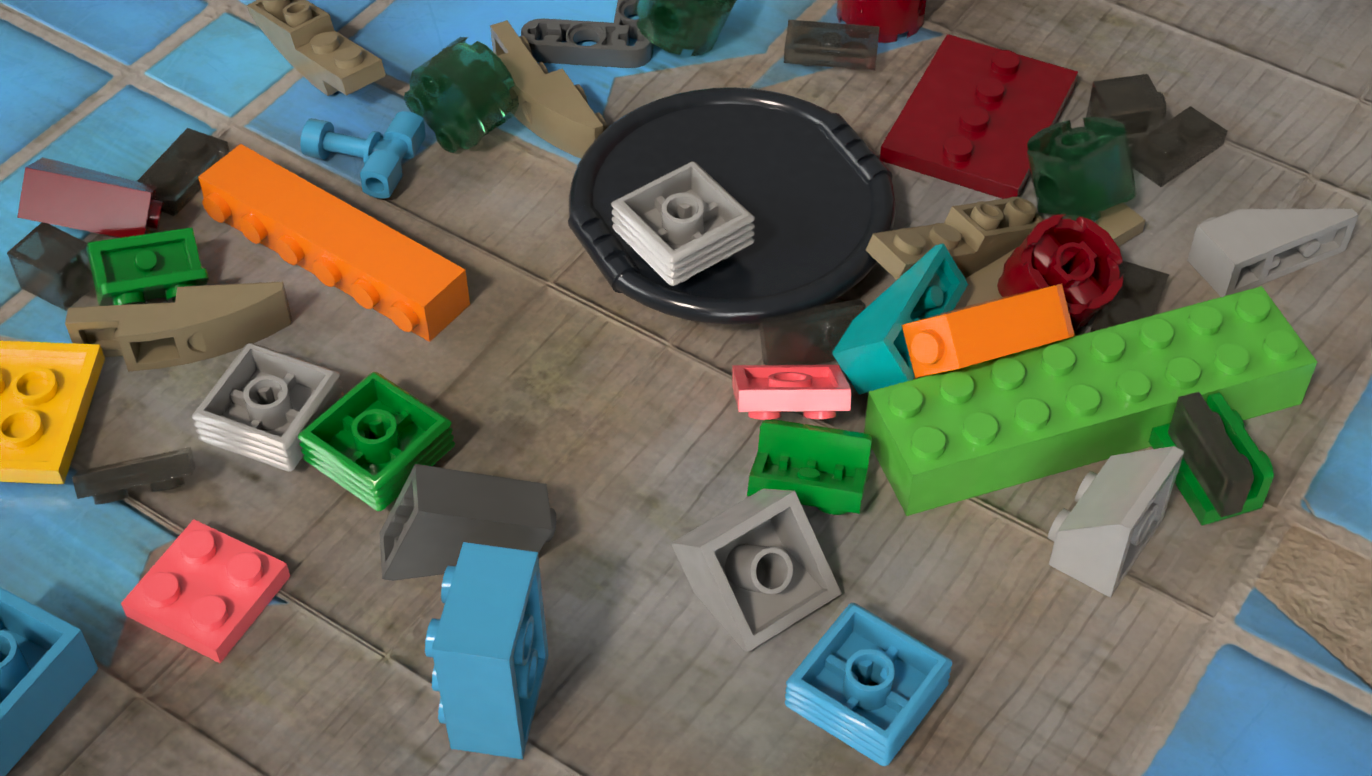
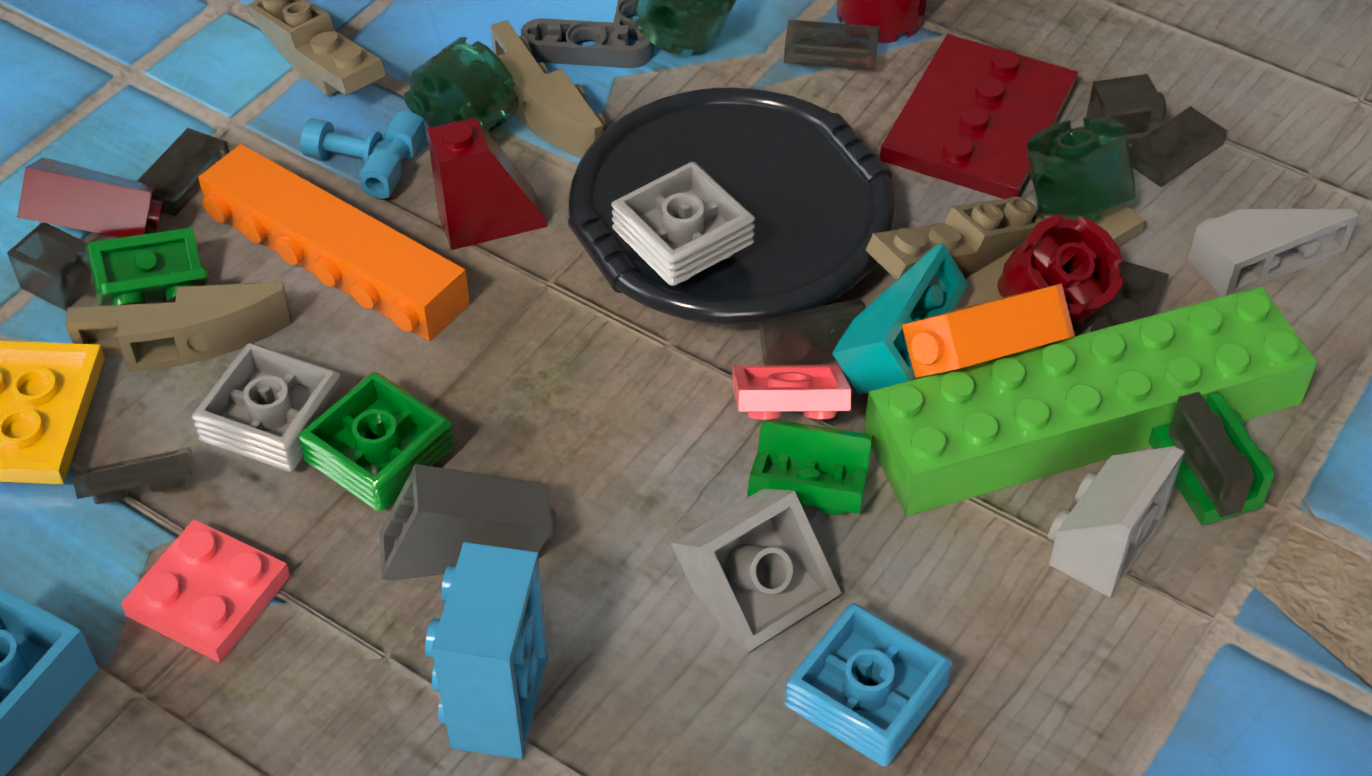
(478, 186): none -> dark red slope

